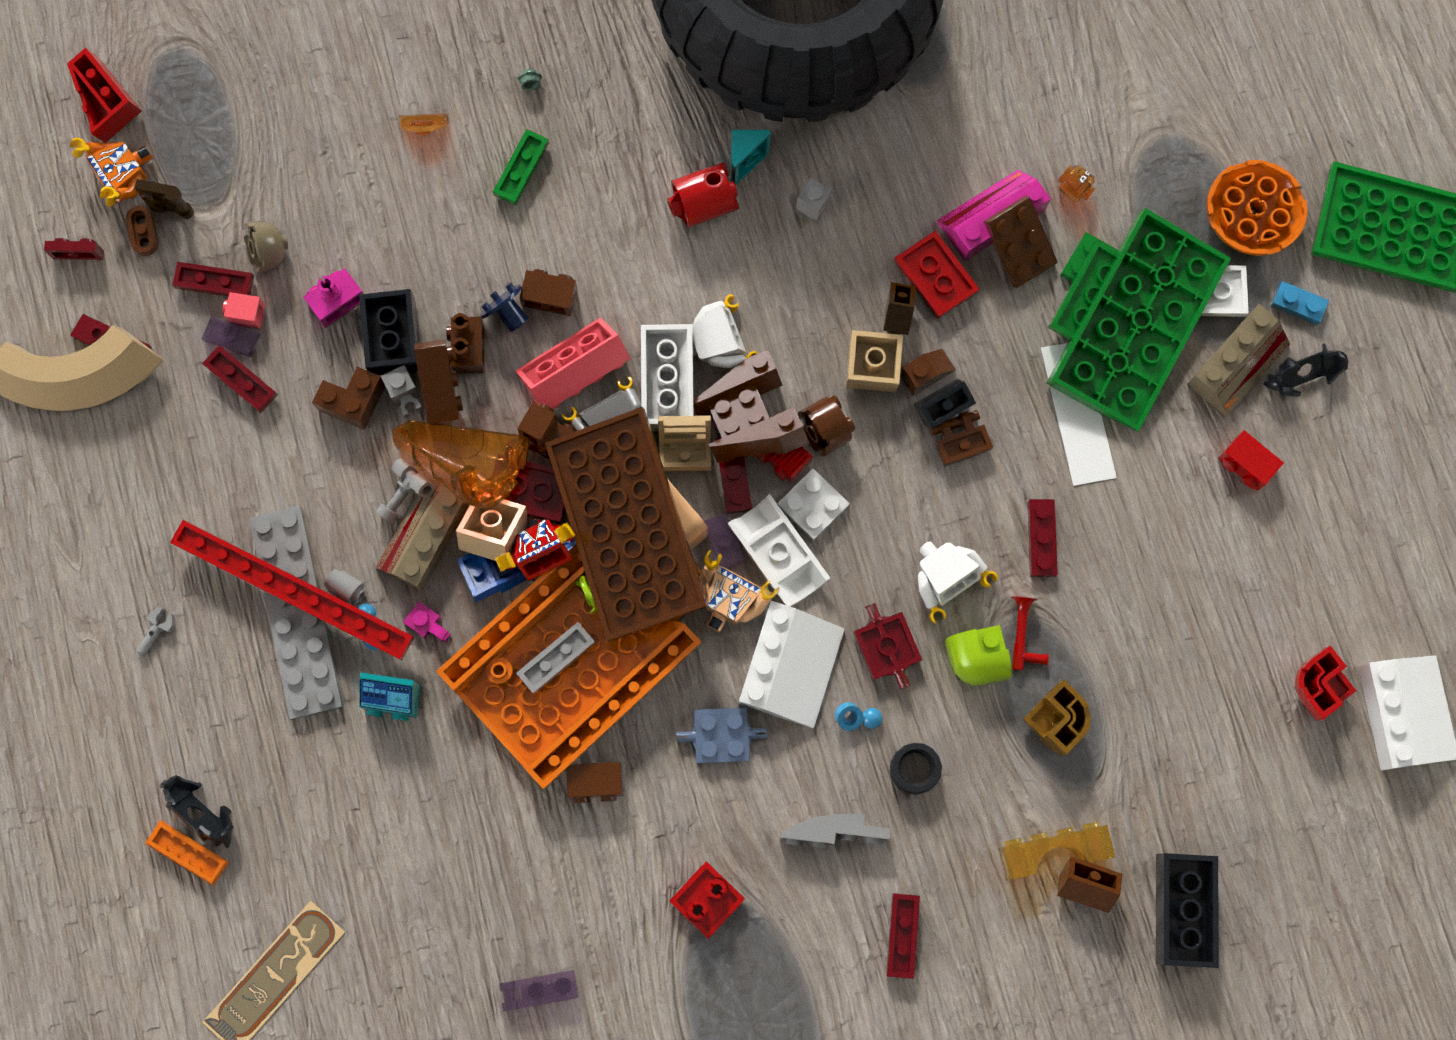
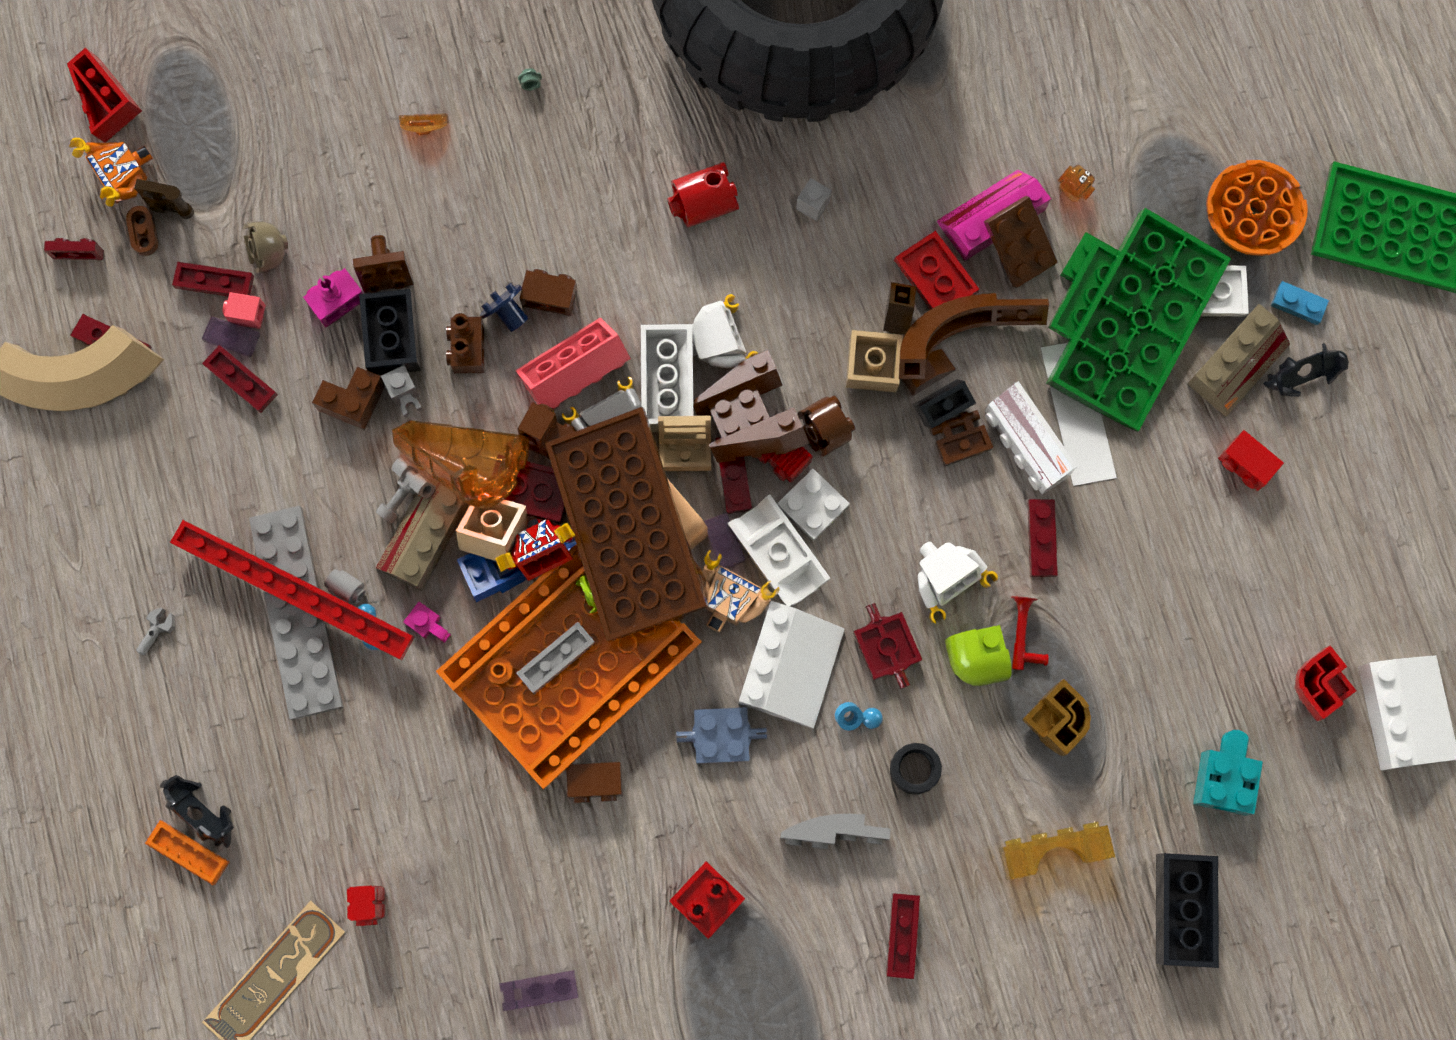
(365, 904): none -> red brick
(383, 268): none -> reddish brown plate
(389, 696): slope -> none
(438, 381): reddish brown brick -> none
(521, 167): green plate -> none
(747, 151): teal slope -> none
(959, 316): none -> reddish brown arch
(1030, 439): none -> white slope
(1089, 884): reddish brown brick -> none
(1228, 778): none -> teal brick

